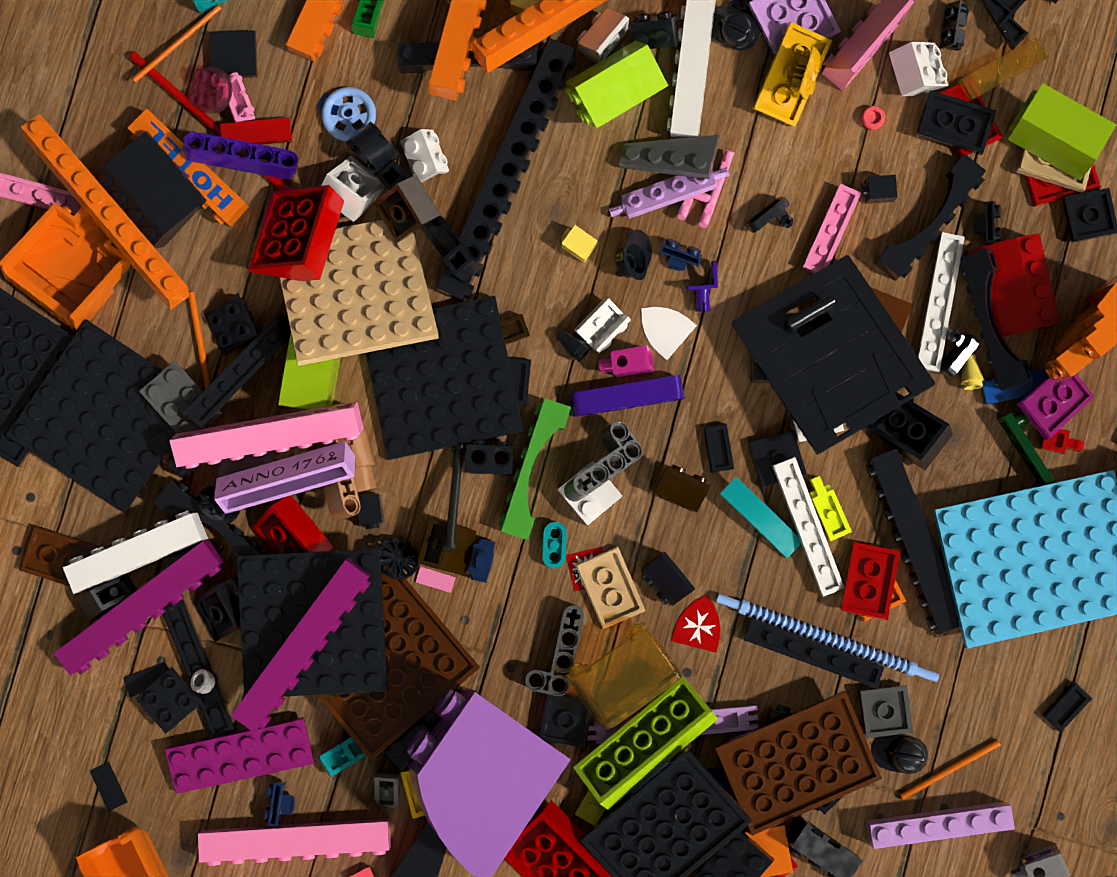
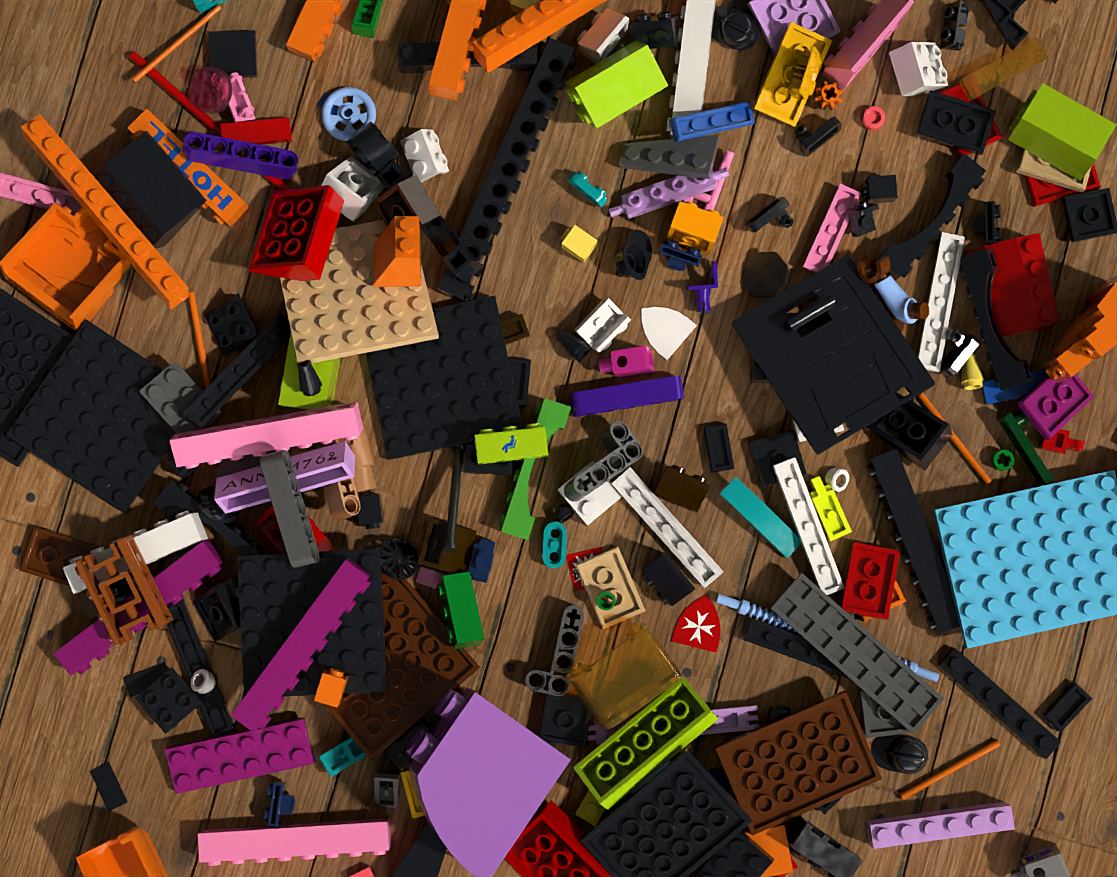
(140, 582): none -> dark orange fence
(289, 508): none -> dark grey beam
(308, 379): none -> black cone
(331, 687): none -> orange brick
(398, 254): none -> orange slope
(460, 610): none -> green brick
(511, 444): none -> lime brick
(563, 513): none -> black hinge
(580, 183): none -> teal plate
(603, 603): none -> green hinge
(667, 527): none -> white plate
(695, 226): none -> light orange slope
(711, 121): none -> blue tile
(765, 274): none -> pearl dark grey piece
(811, 142): none -> black piece
(831, 476): none -> white piece
(832, 89): none -> orange gear
(857, 653): none -> dark grey plate
(861, 218): none -> black bracket
(899, 303): none -> piece
(957, 442): none -> orange axle
(999, 703): none -> black plate
(1004, 453): none -> green bush

